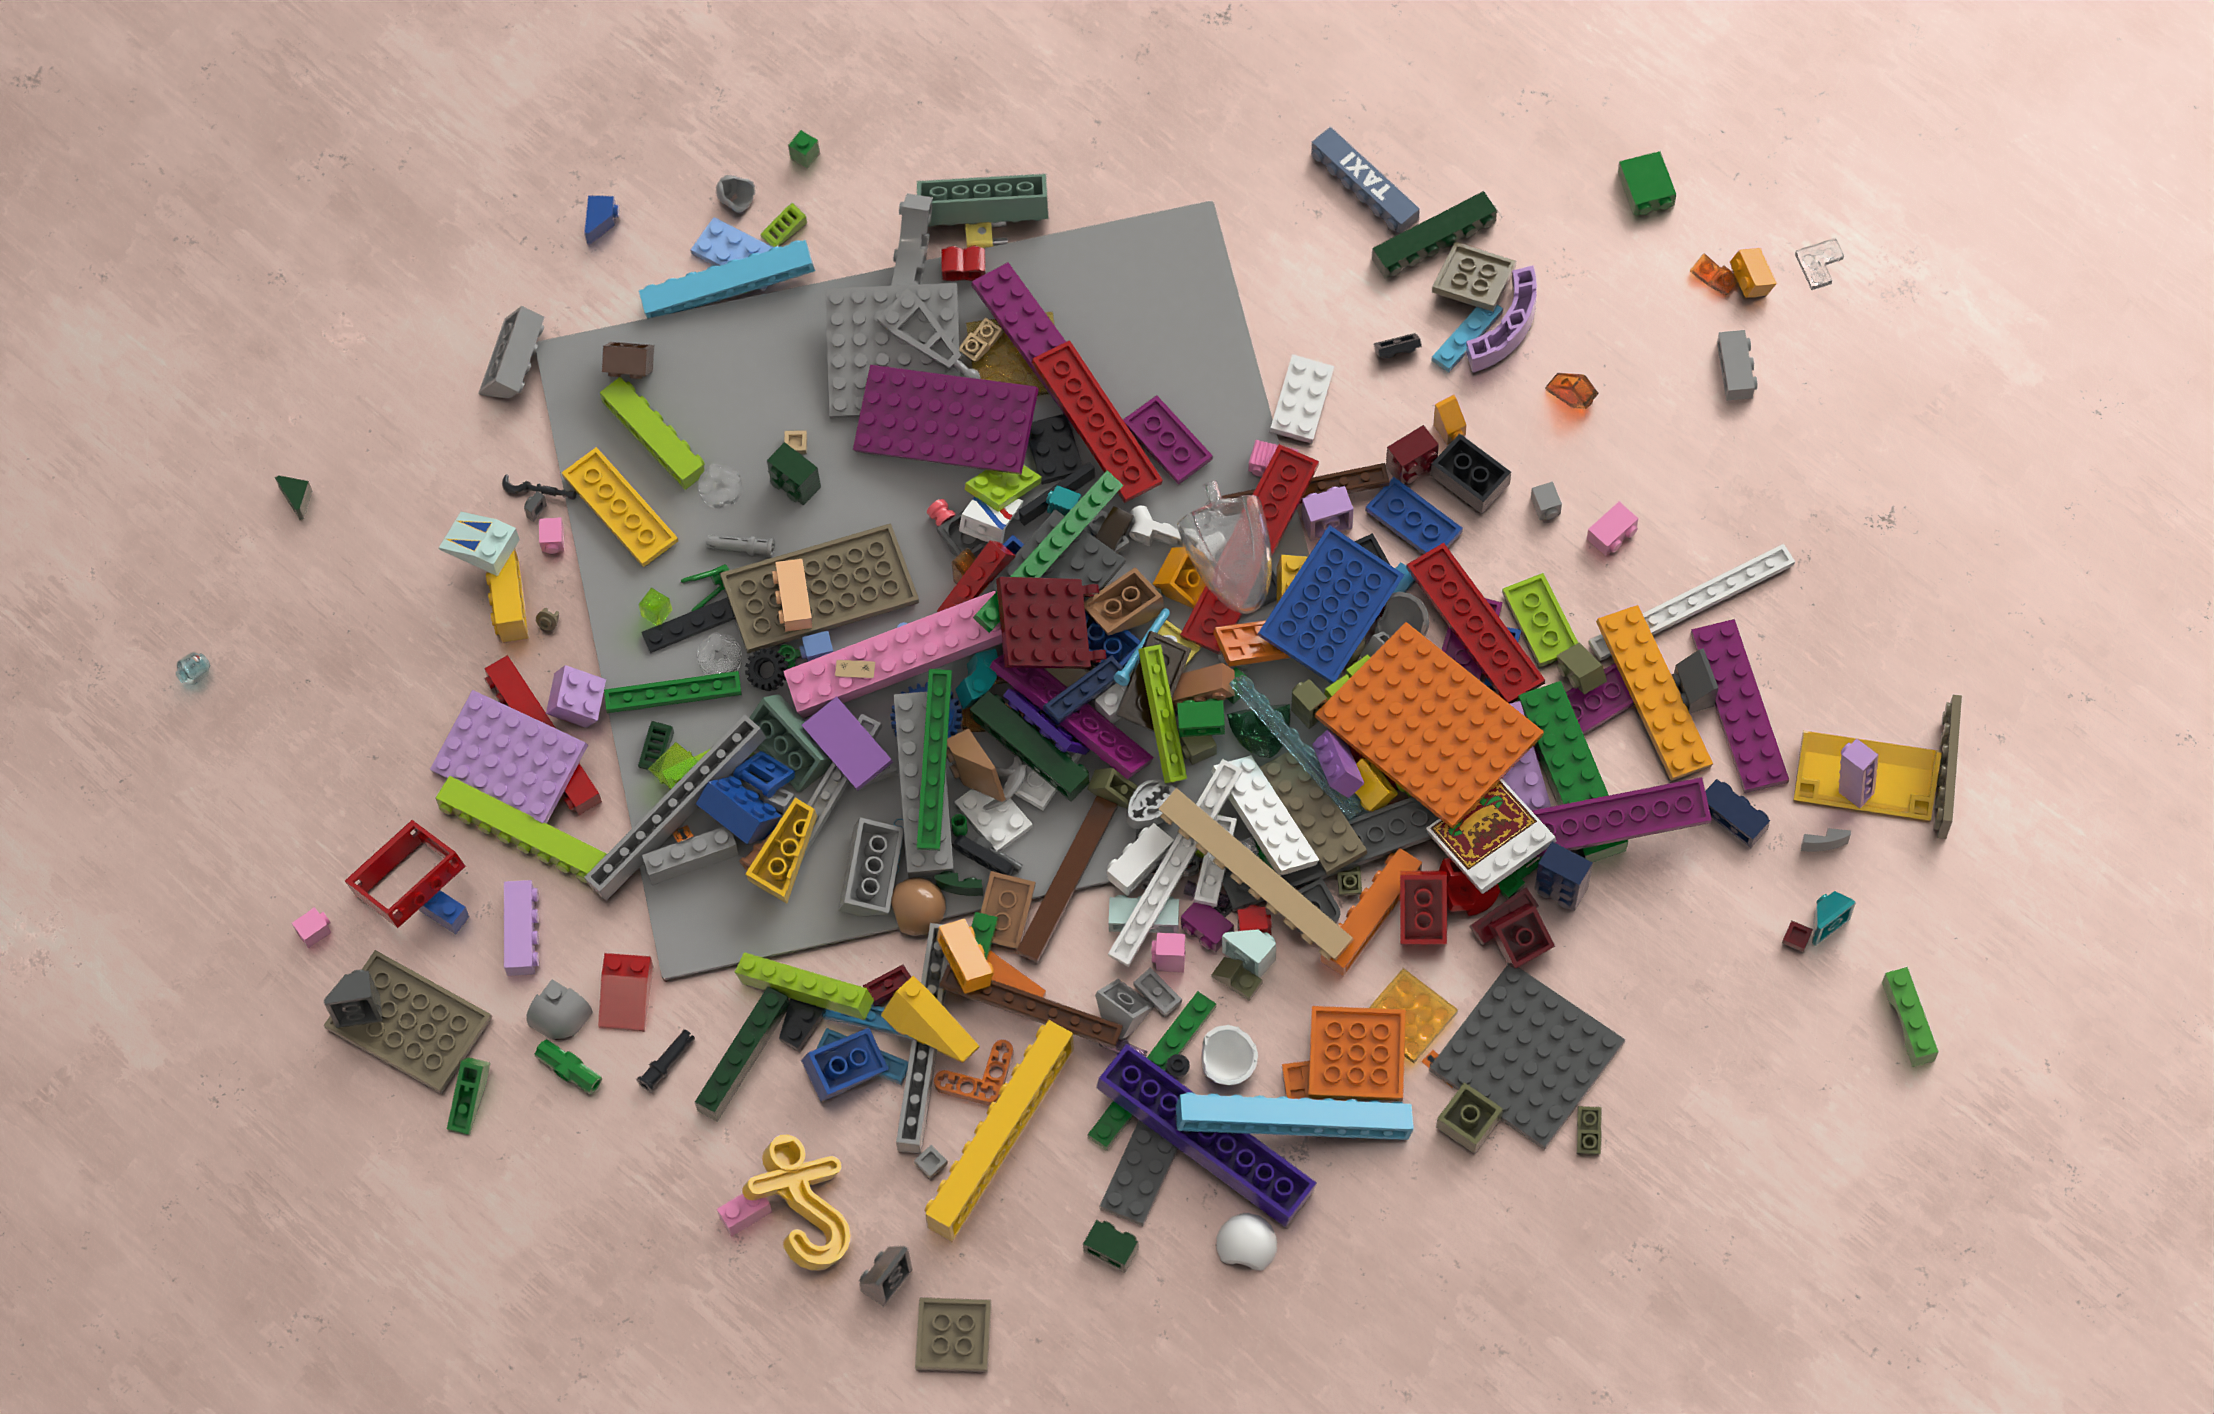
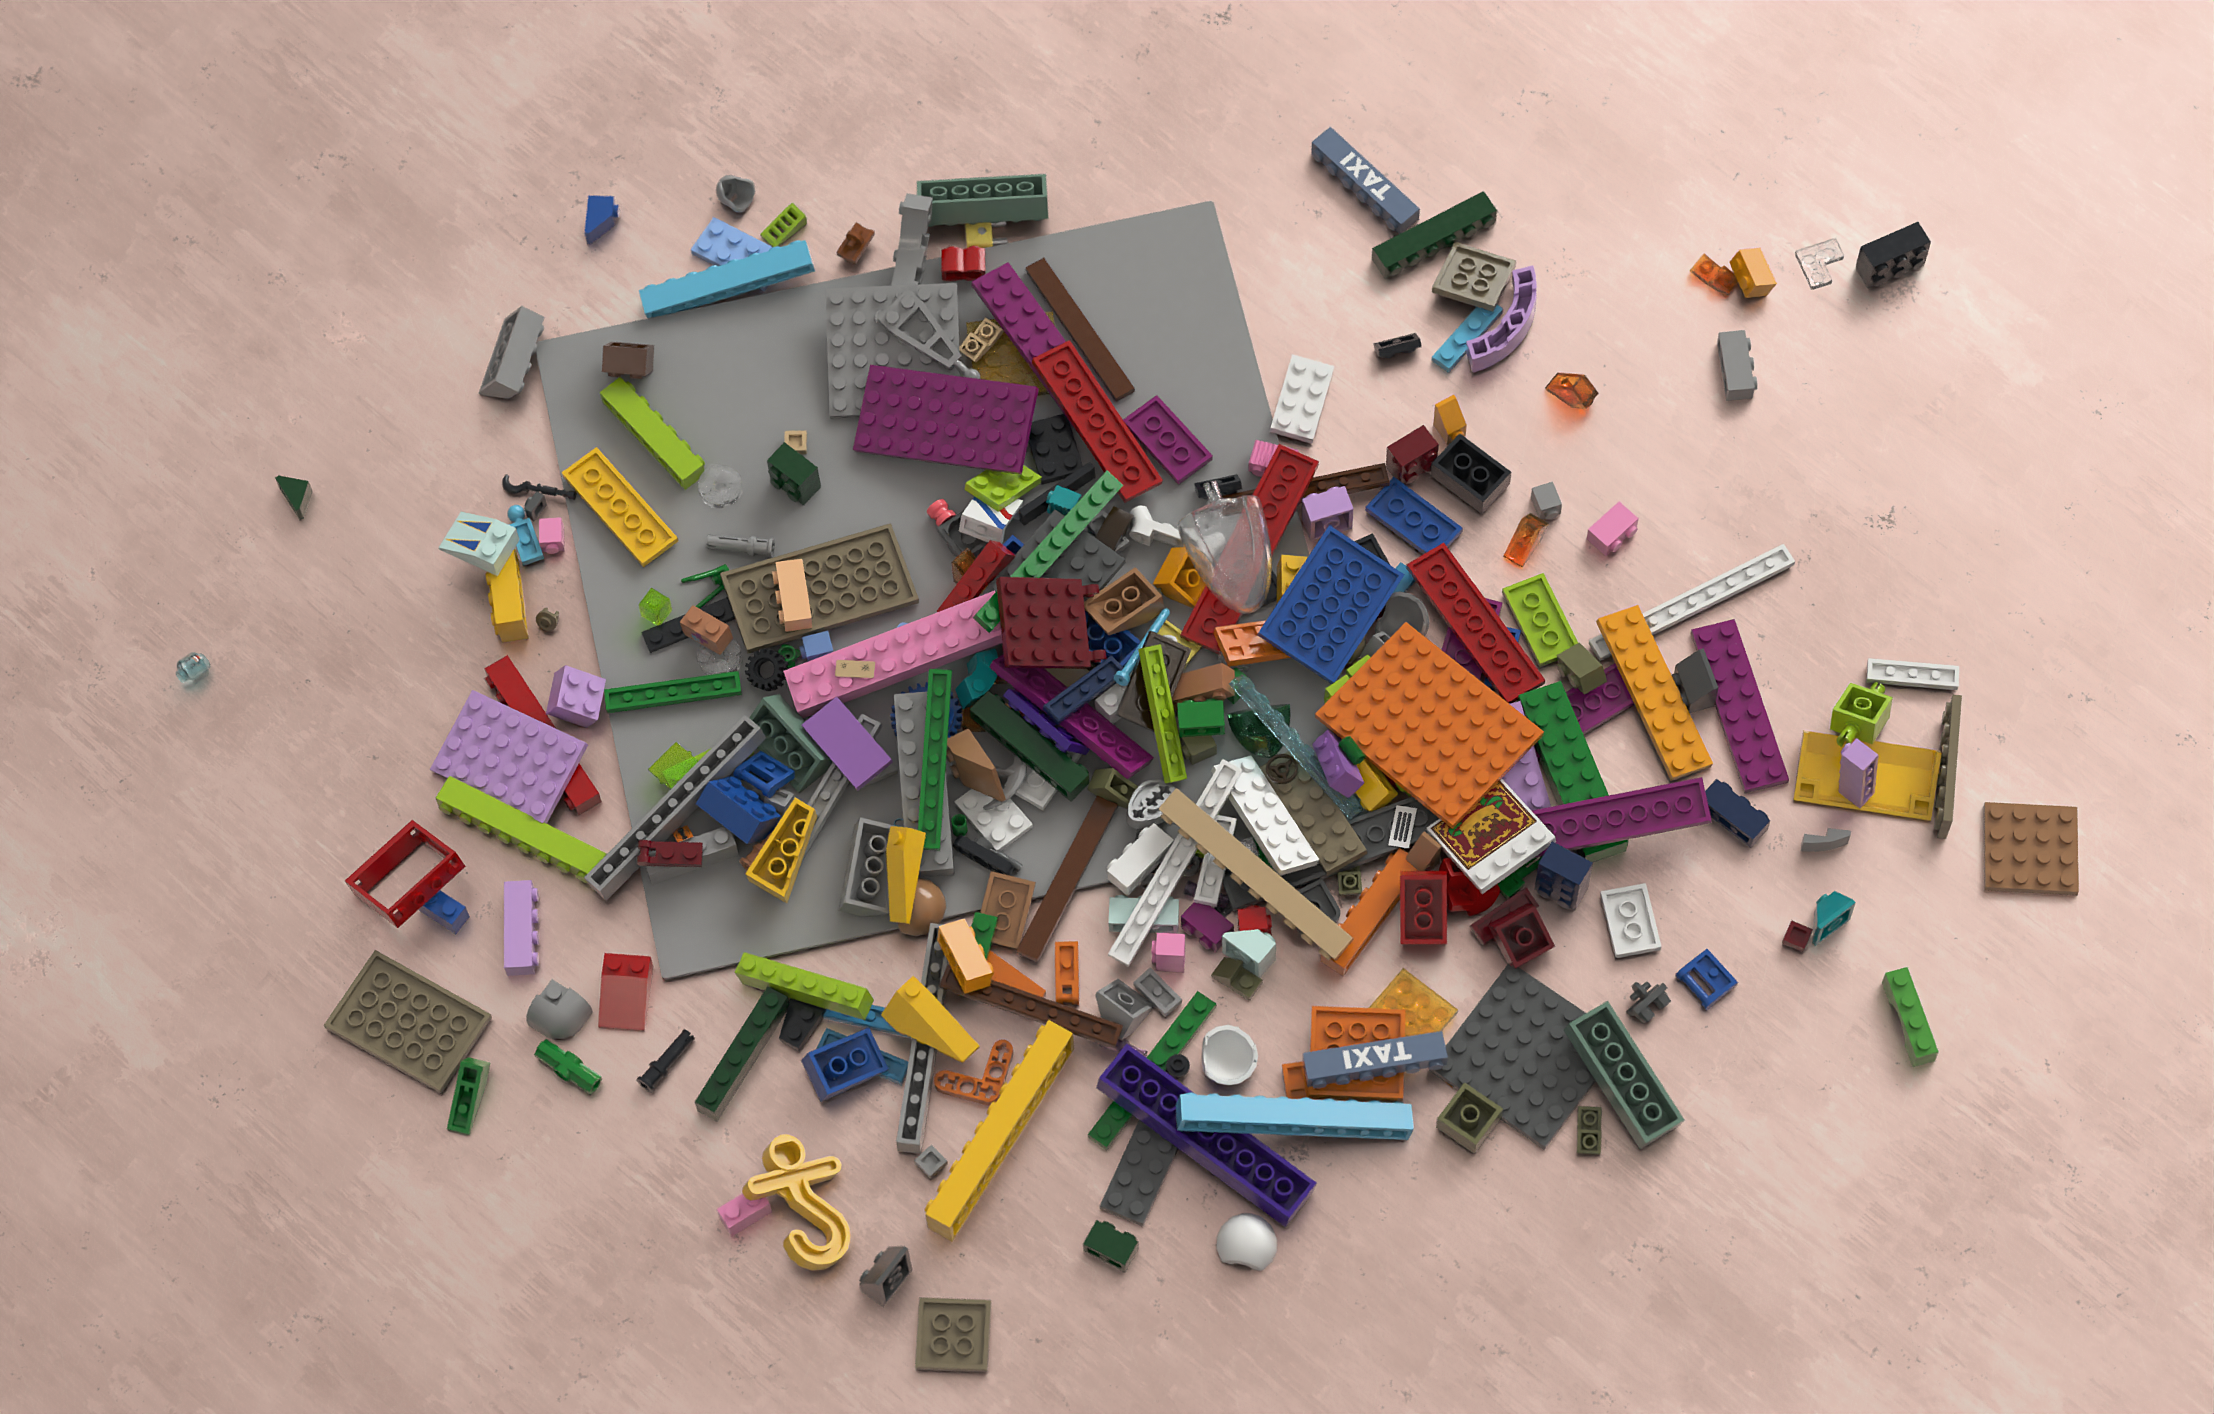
(312, 927): bright pink brick -> none
(354, 1000): dark grey slope -> none
(528, 545): none -> medium azure plate
(660, 728): dark green slope -> none
(670, 854): none -> dark red plate
(706, 630): none -> nougat brick
(804, 149): green brick -> none
(855, 243): none -> dark orange hips
(887, 984): dark red plate -> none
(903, 865): none -> yellow wedge
(950, 883): dark green slope -> none
(1067, 971): none -> orange plate
(1080, 329): none -> reddish brown tile
(1226, 485): none -> black plate
(1281, 765): none -> dark brown piece
(1306, 702): olive brick -> none
(1352, 750): none -> green piece
(1375, 1059): none -> sand blue brick
(1402, 826): none -> white sticker
(1425, 853): none -> medium nougat slope
(1525, 539): none -> clear orange slope
(1623, 1075): none -> sand green brick
(1630, 920): none -> white plate
(1647, 183): green brick -> none
(1656, 994): none -> dark grey hips
(1713, 975): none -> blue plate
(1861, 713): none -> lime brick
(1893, 255): none -> black brick
(1912, 674): none -> white plate
(2031, 848): none -> medium nougat plate

